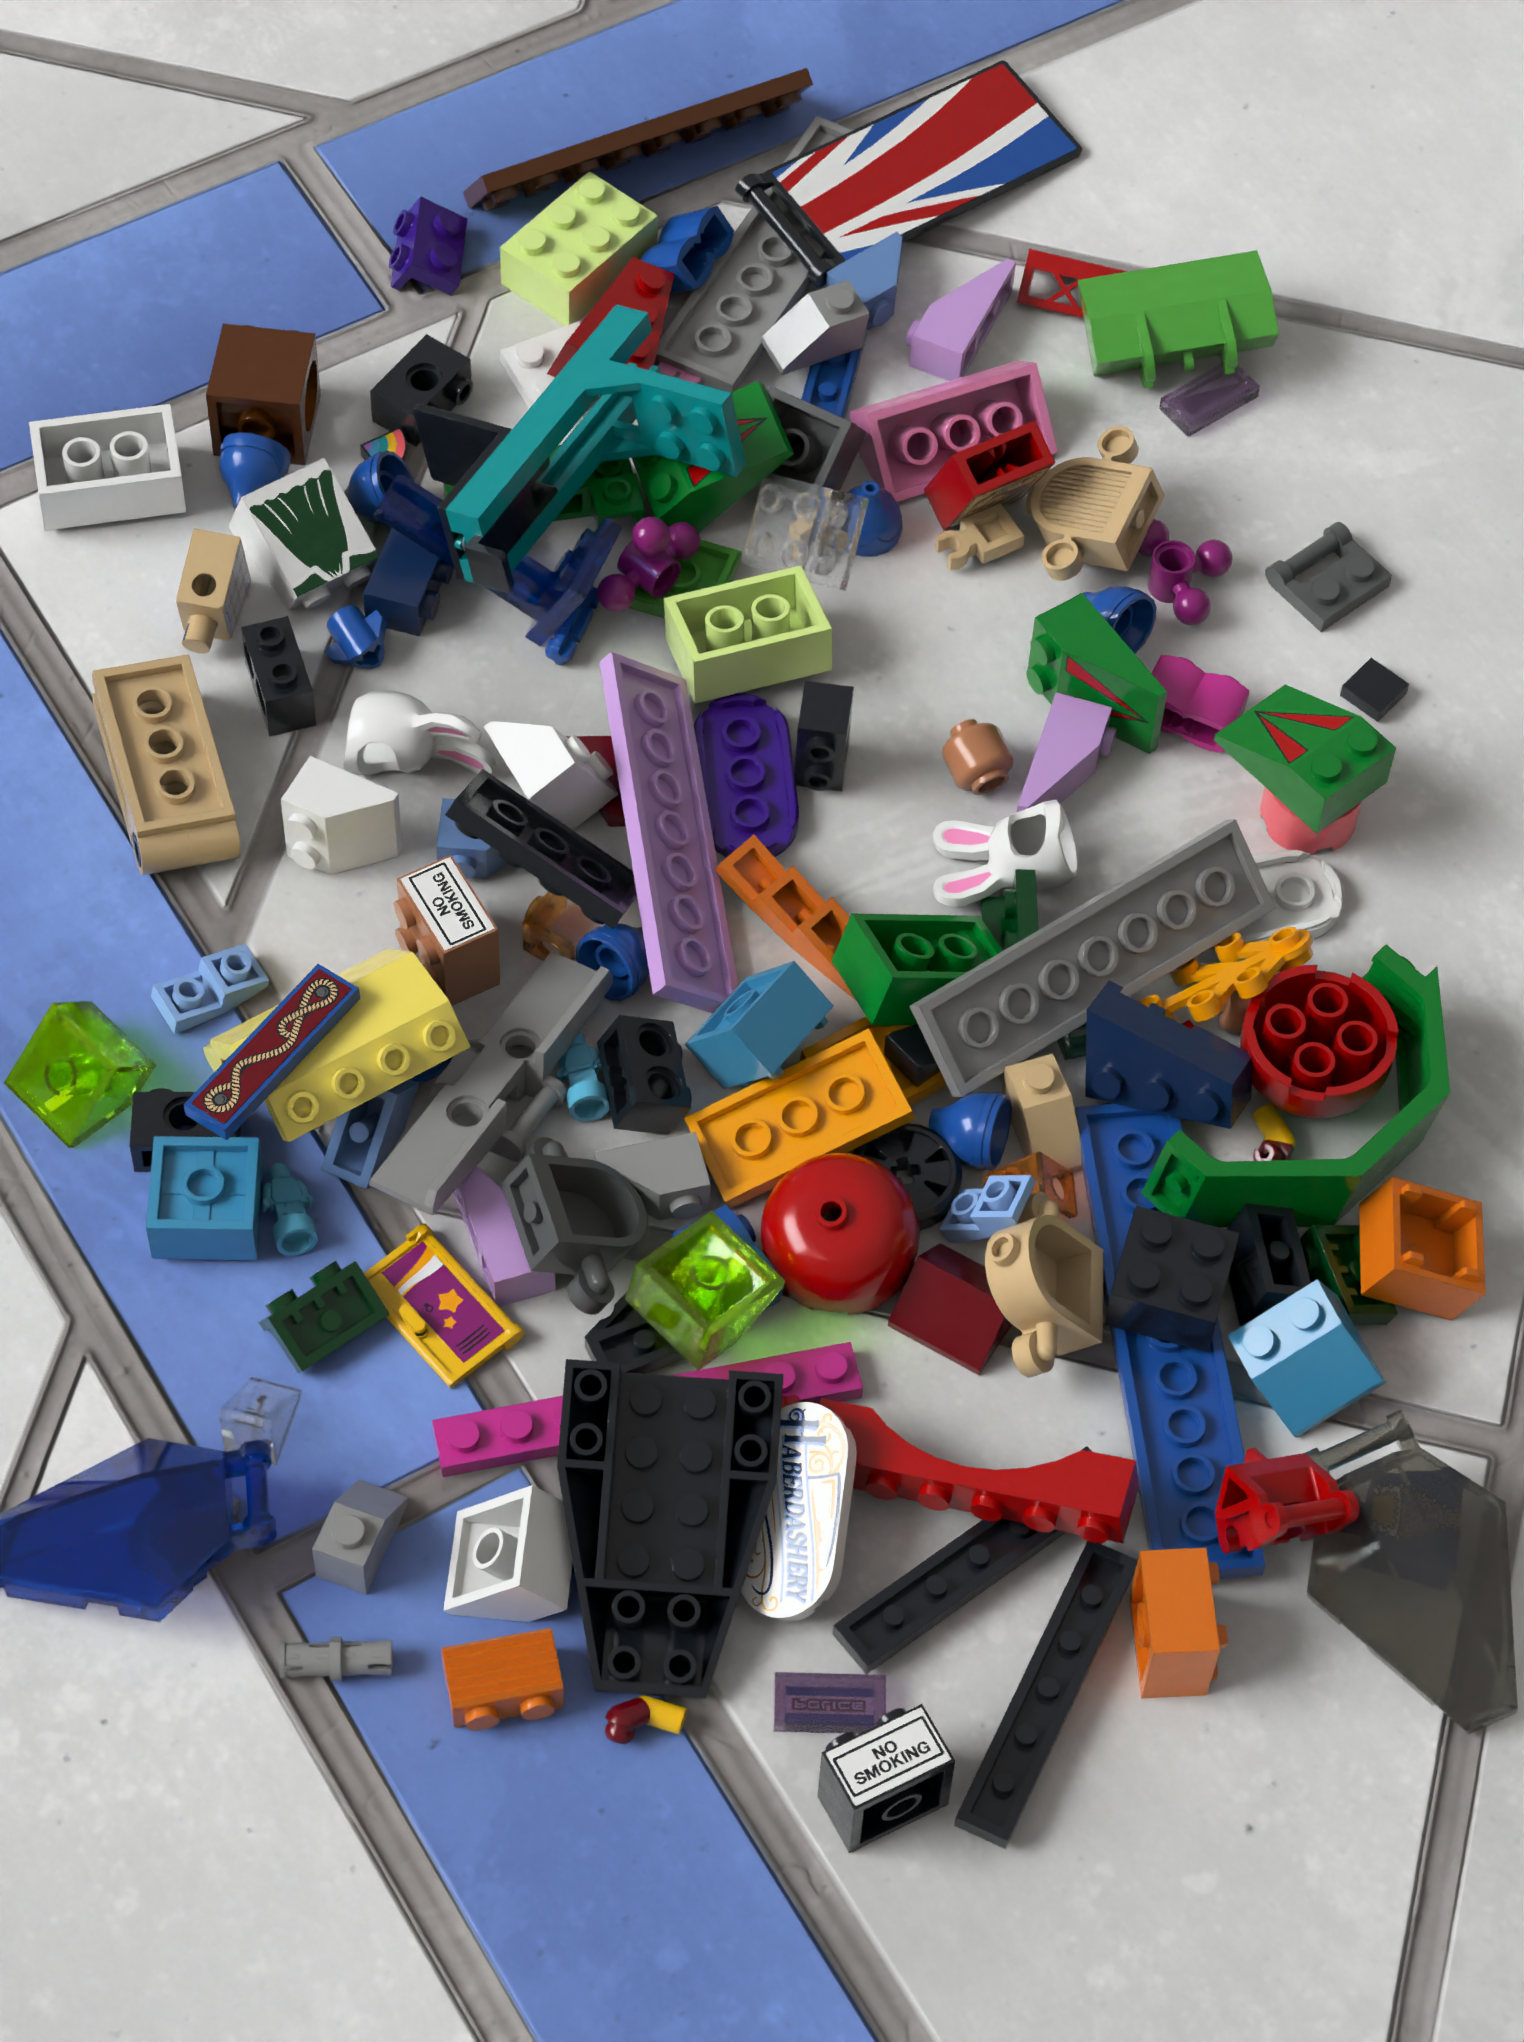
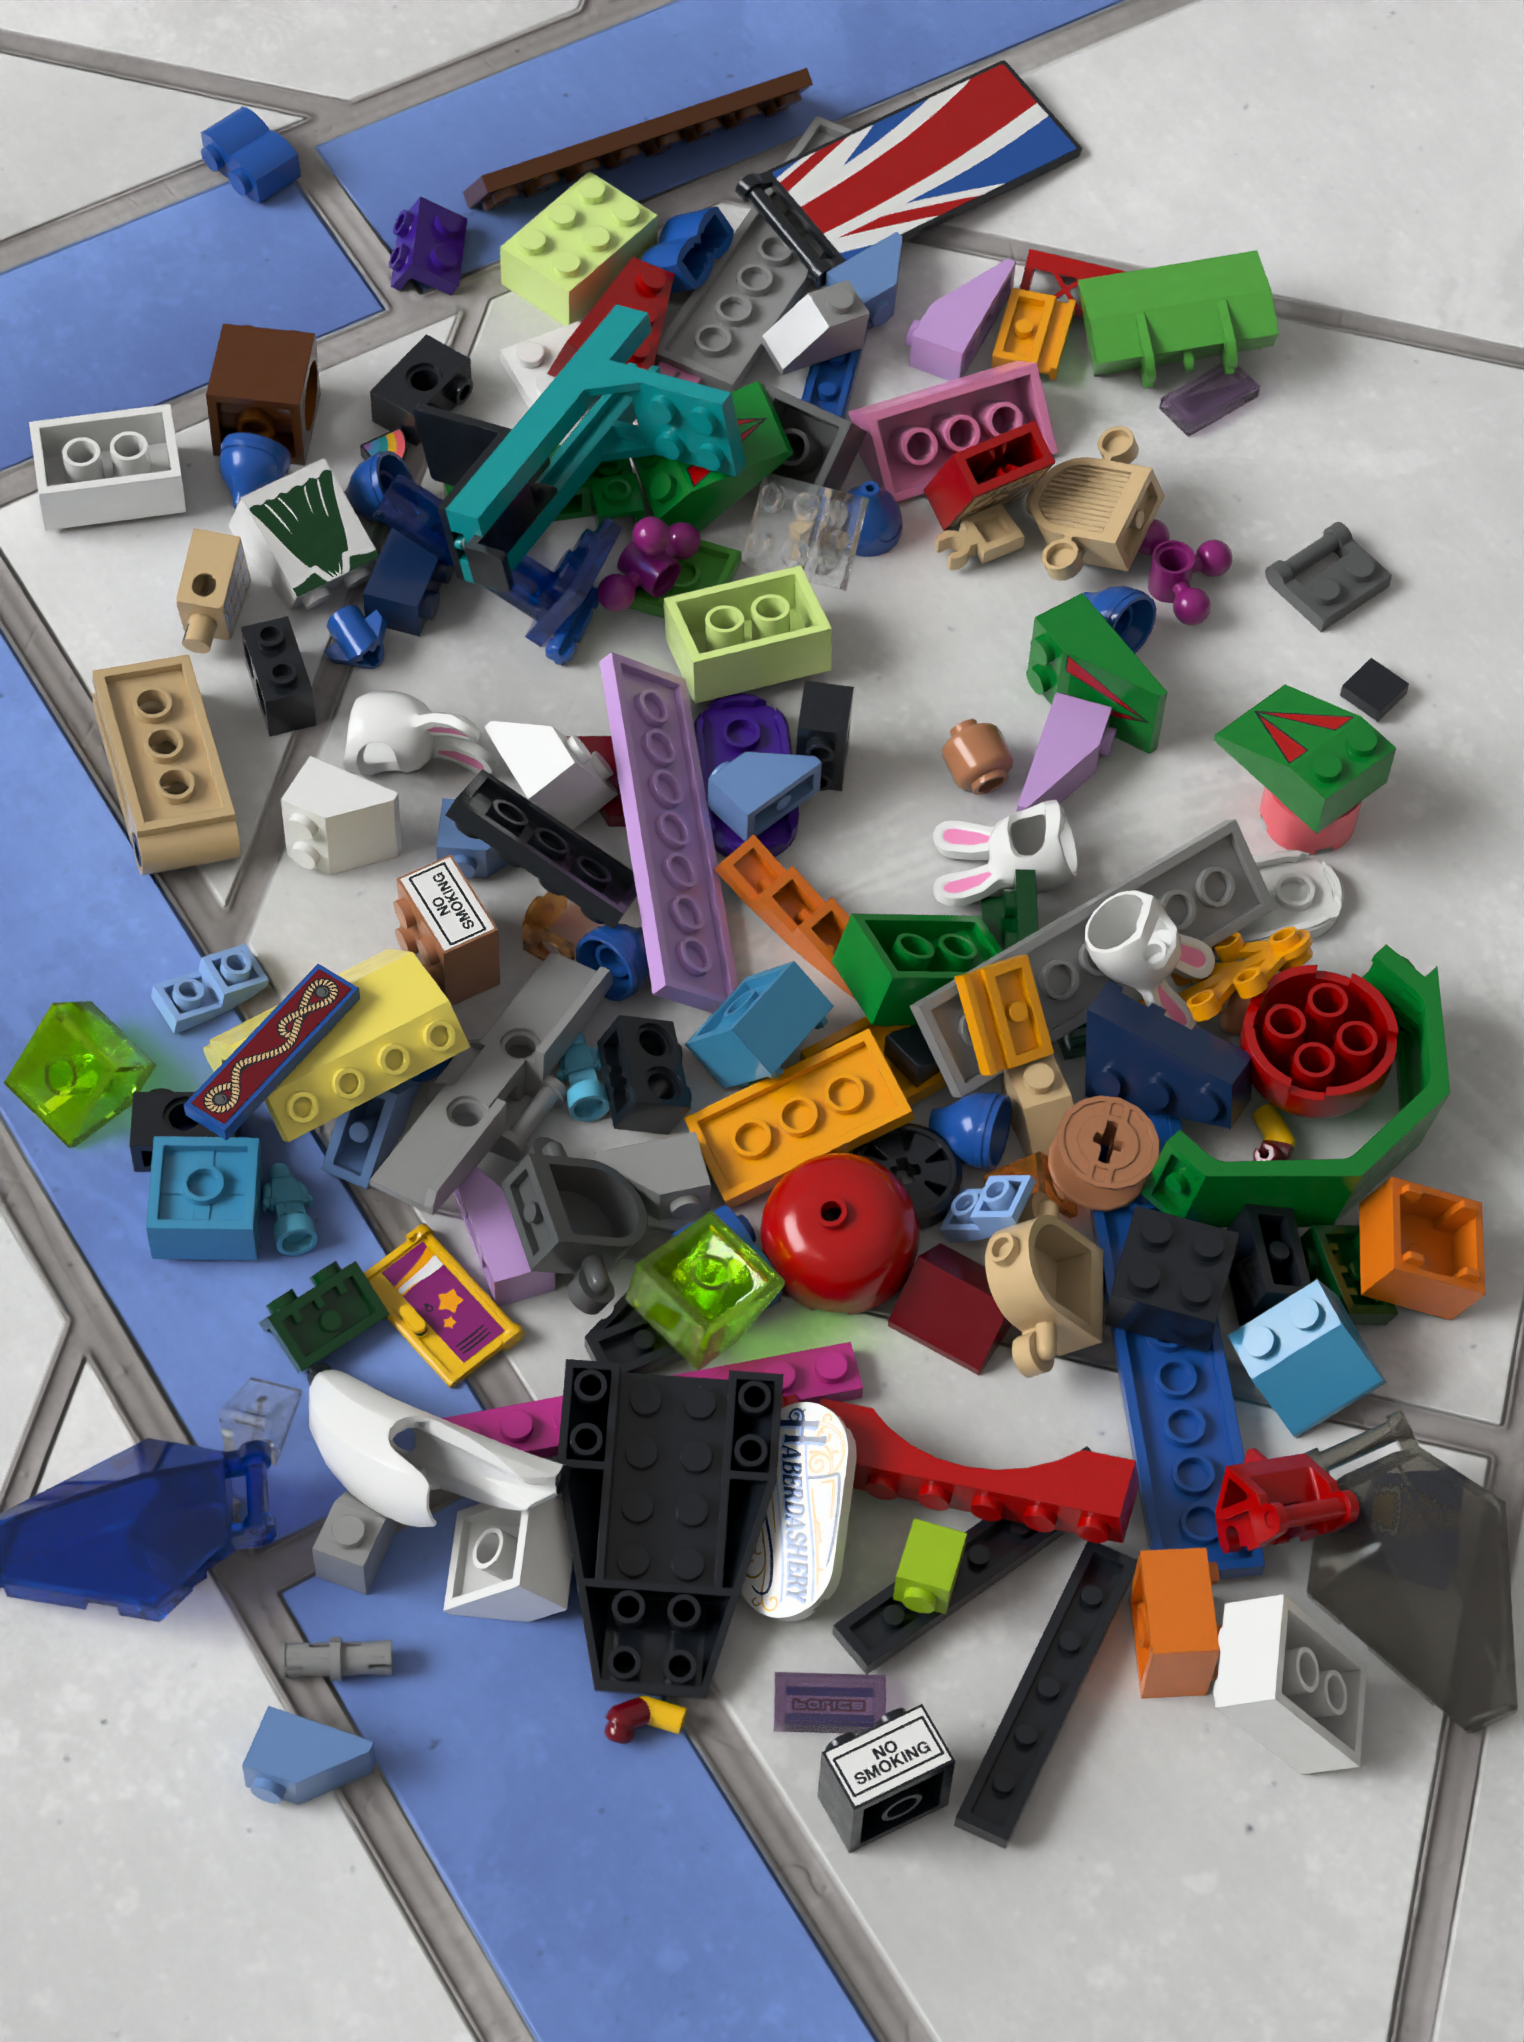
(250, 155): none -> blue brick
(303, 1758): none -> medium blue slope
(356, 1435): none -> white piece
(503, 1679): orange brick -> none
(761, 789): none -> medium blue slope
(929, 1567): none -> lime brick
(1004, 1015): none -> light orange plate
(1034, 331): none -> light orange plate
(1129, 1157): none -> nougat piece
(1141, 947): none -> white piece
(1198, 701): dark pink brick -> none
(1291, 1684): none -> white brick

